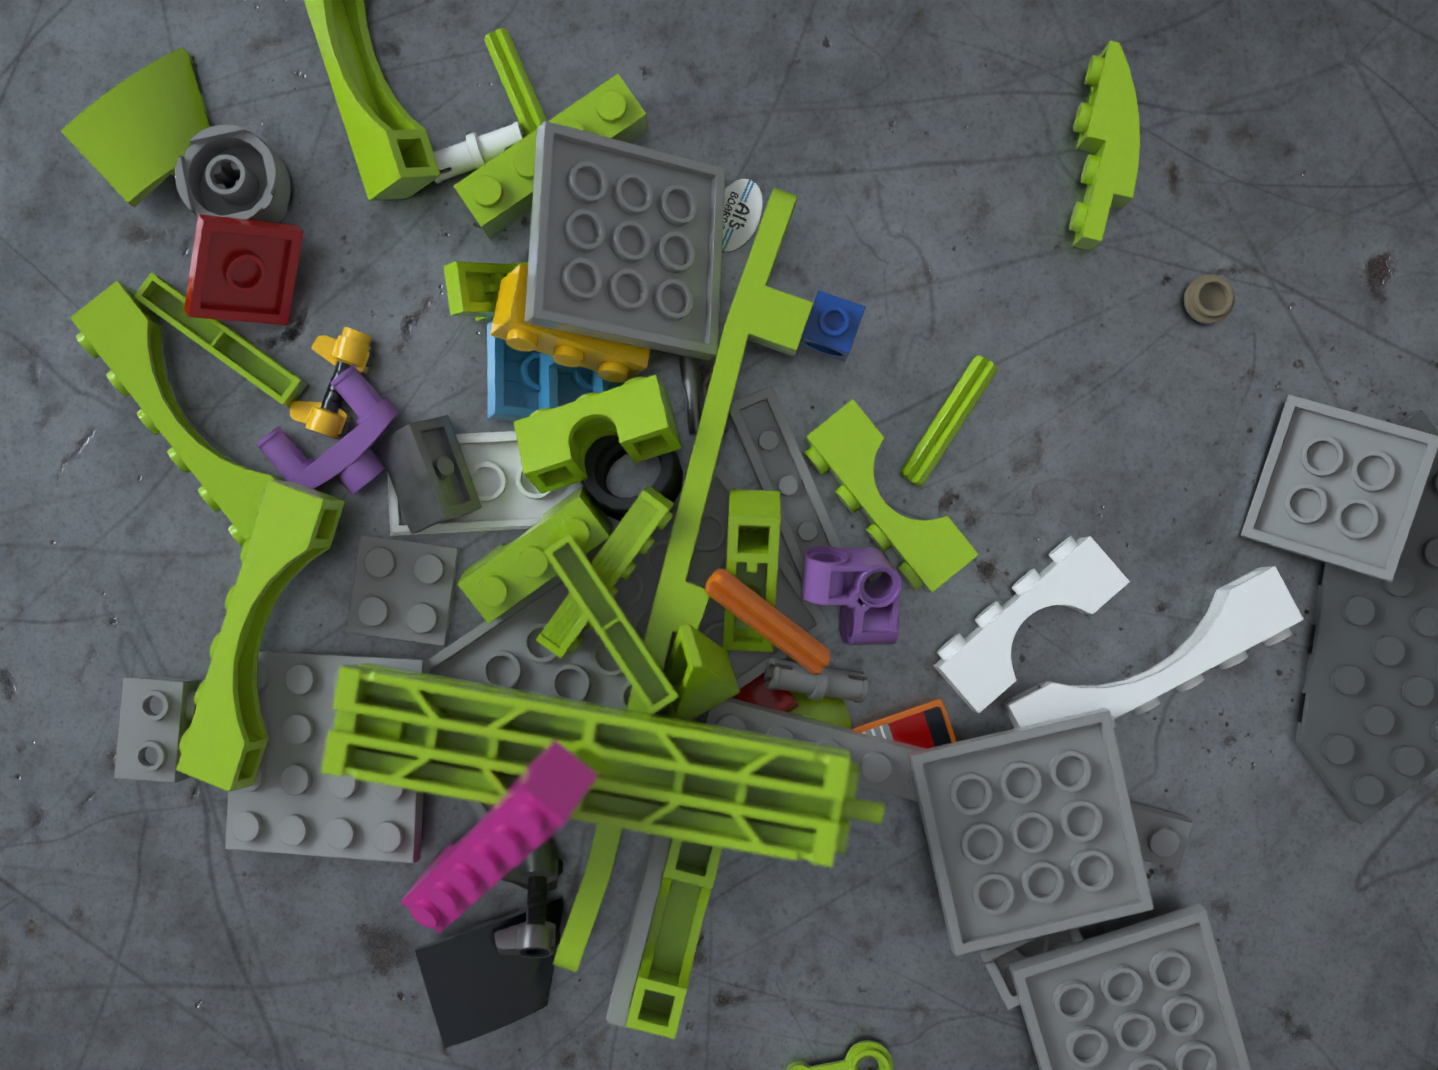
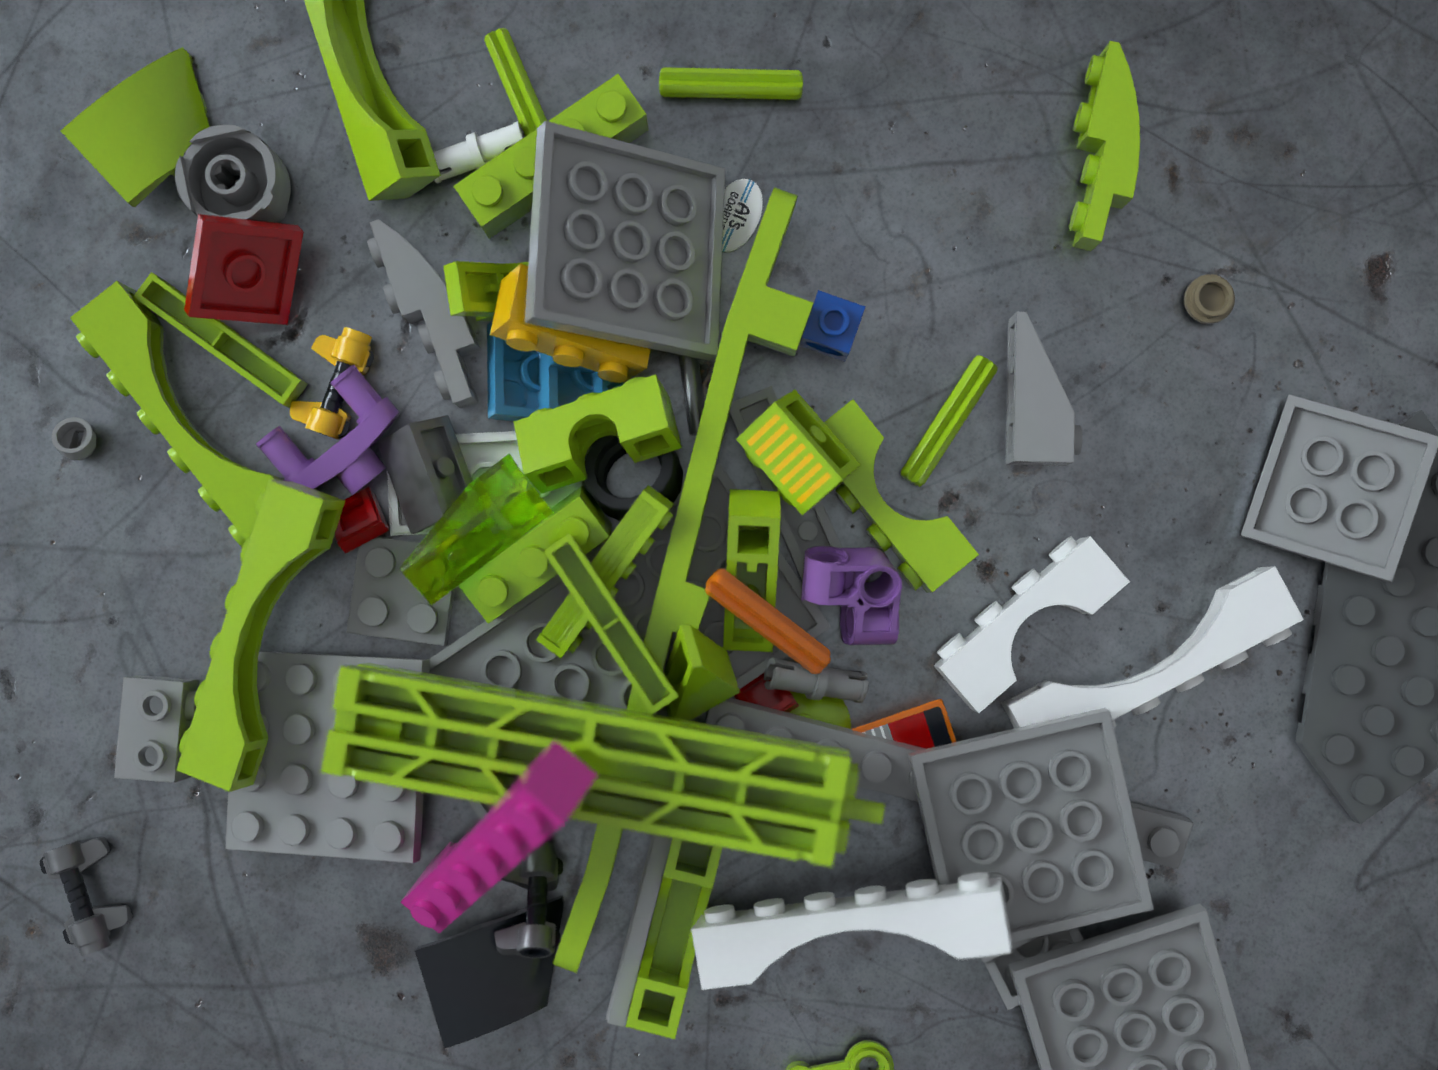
(66, 438): none -> light grey hinge
(89, 924): none -> flat silver piece
(360, 521): none -> red tile
(422, 294): none -> light grey slope
(476, 529): none -> clear neon green slope
(730, 83): none -> lime axle
(797, 452): none -> lime brick
(958, 918): none -> white arch
(1038, 410): none -> light grey slope

